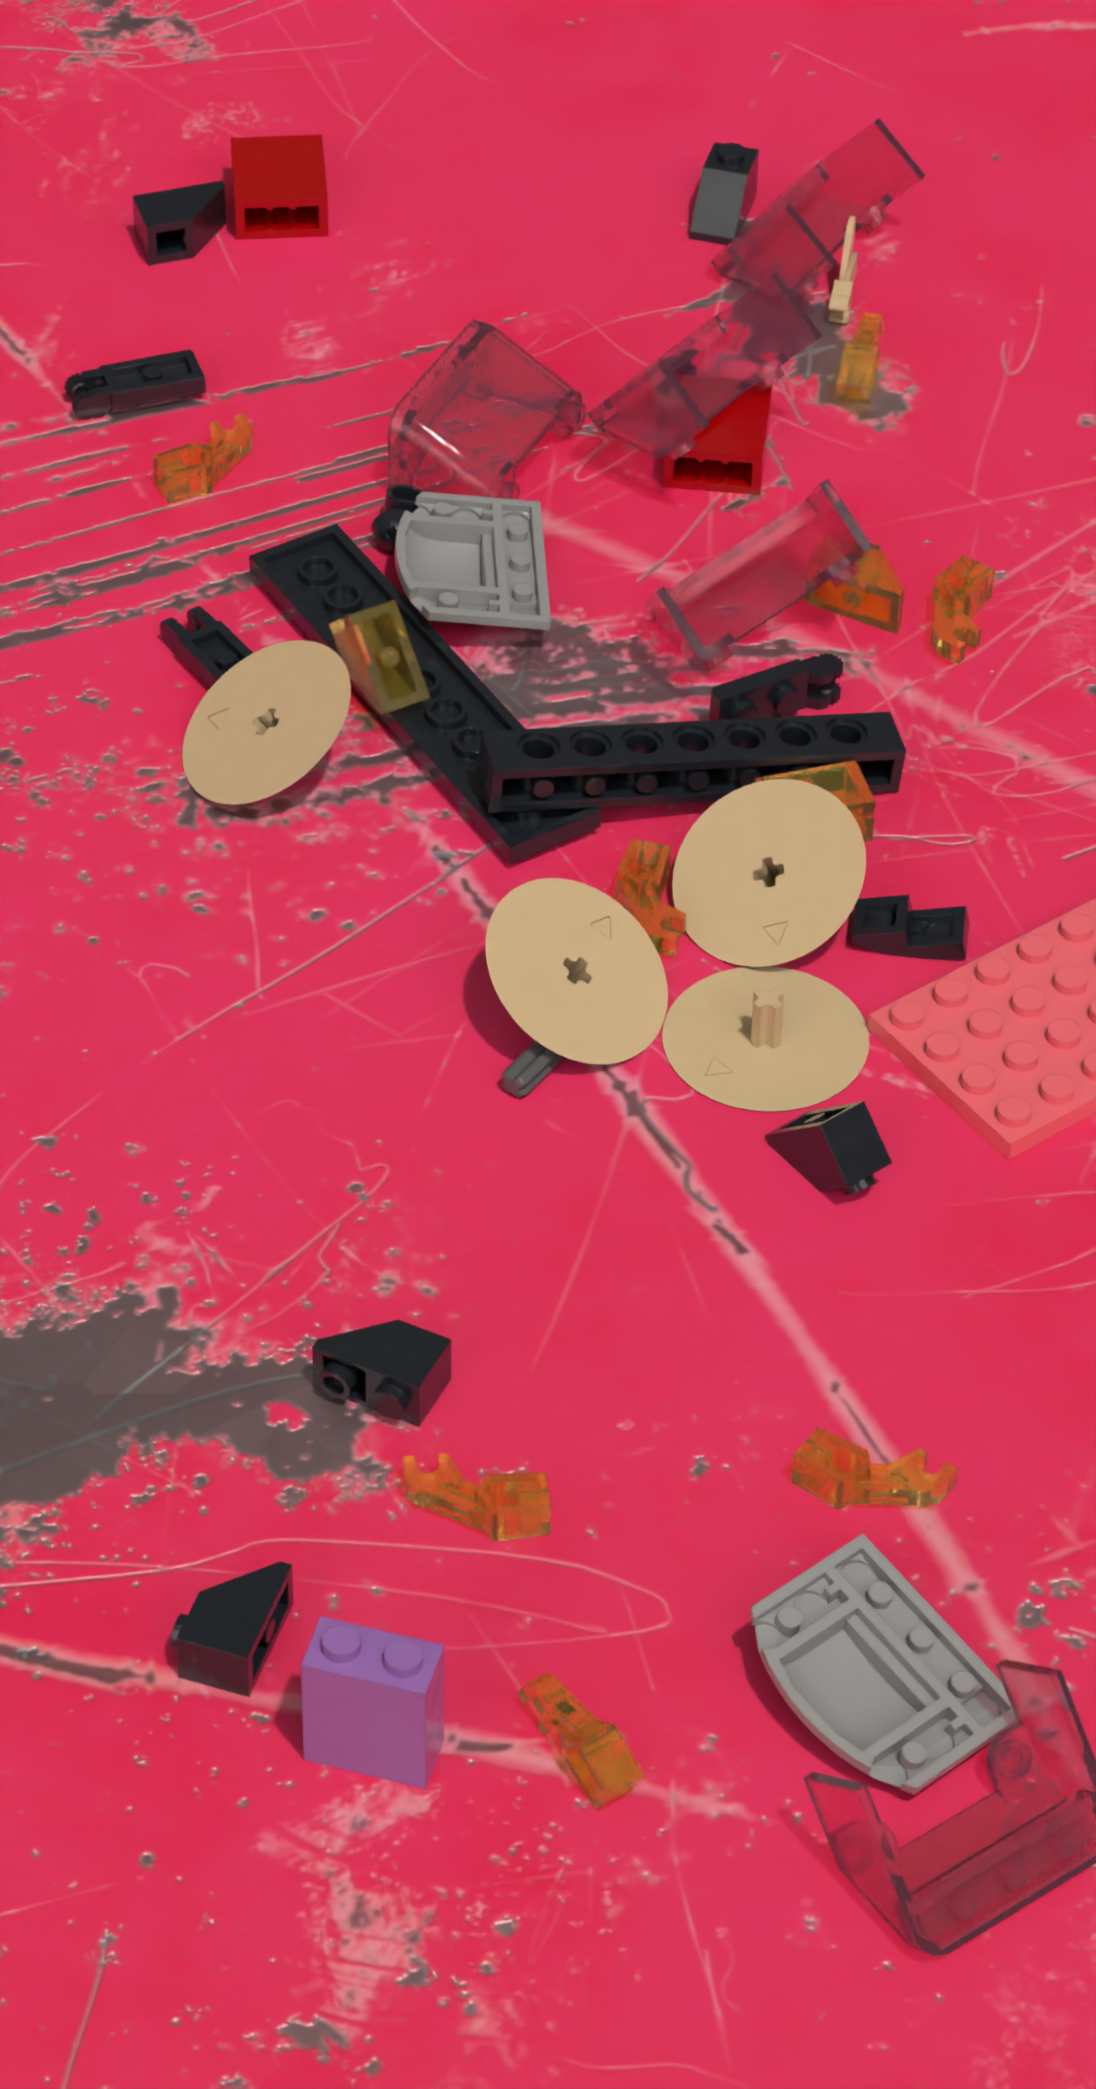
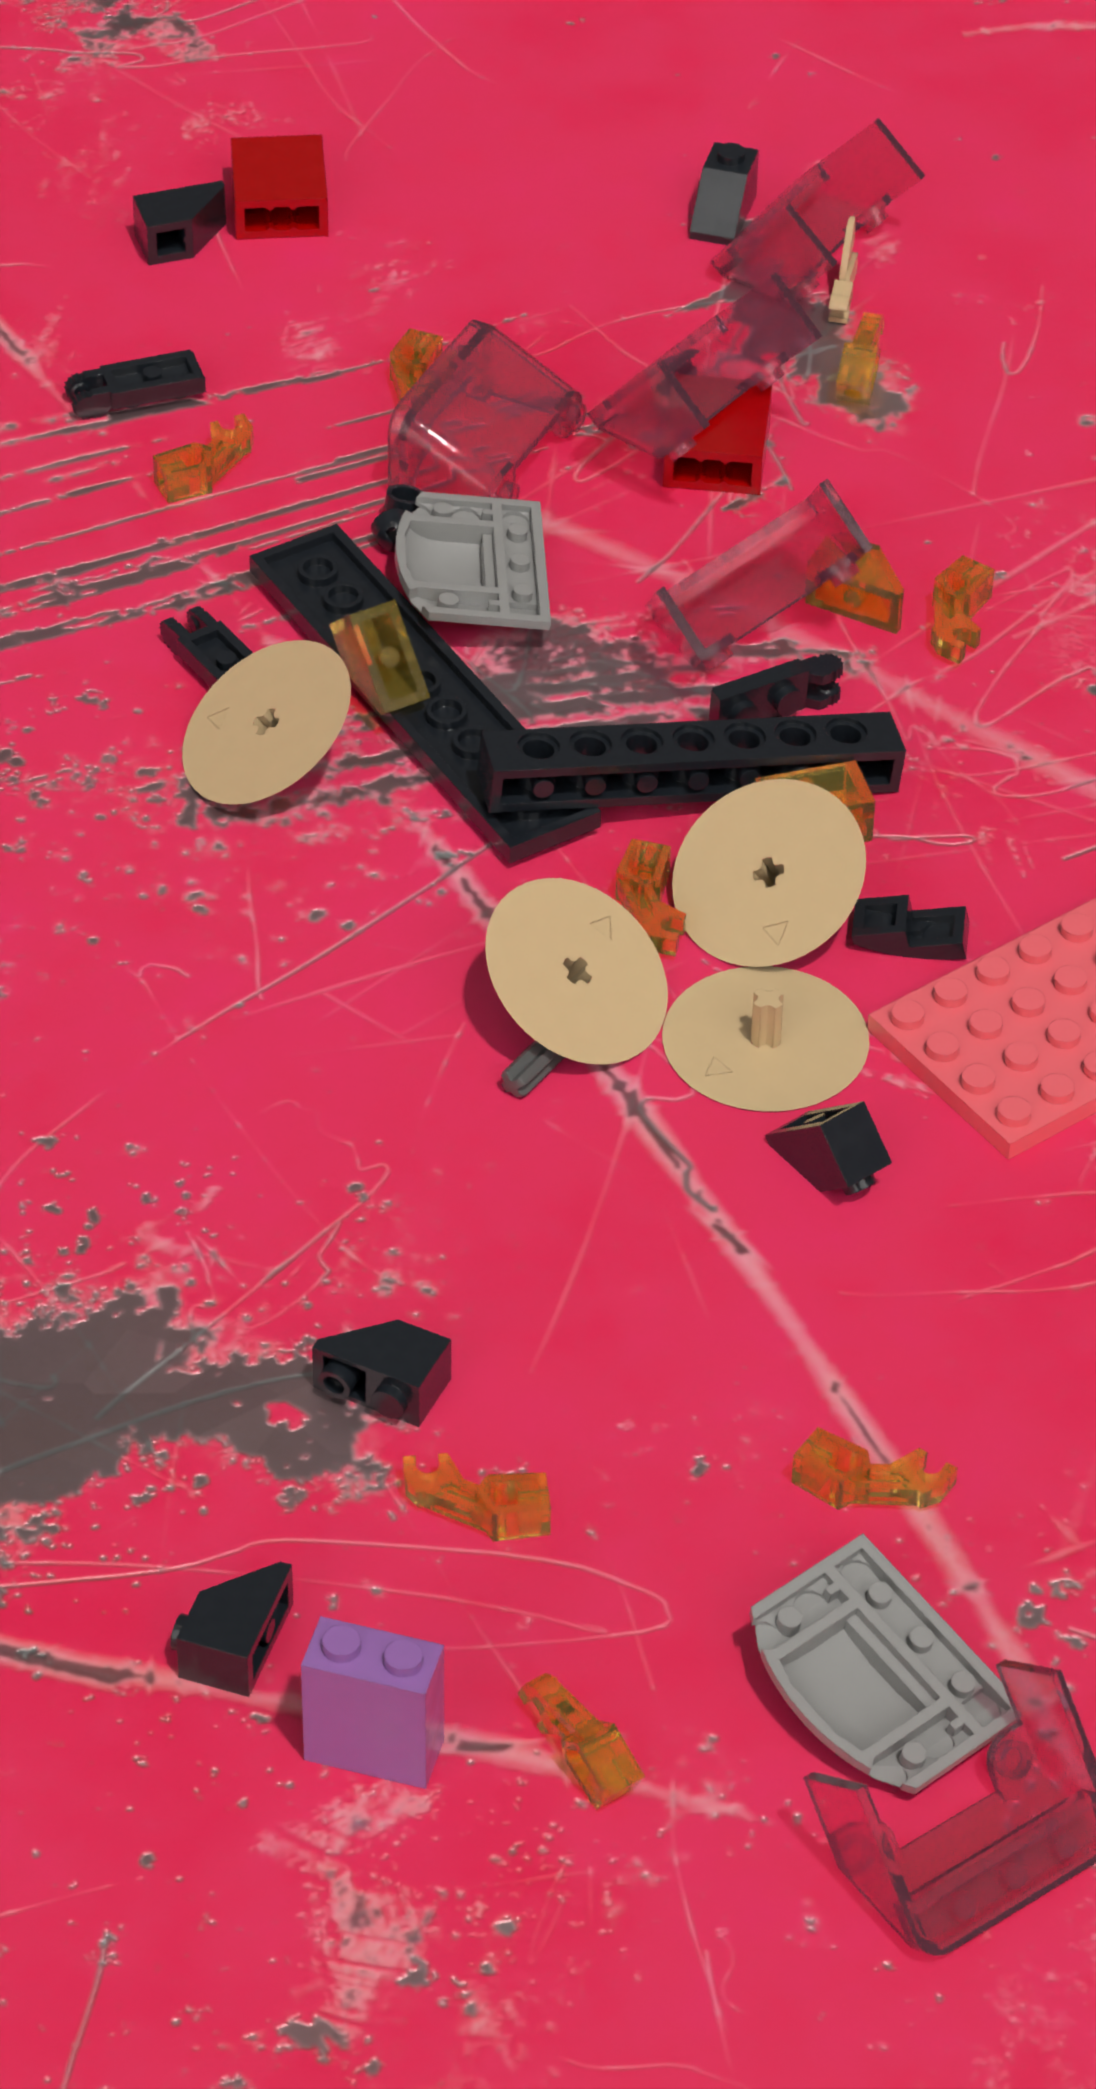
(412, 358): none -> piece

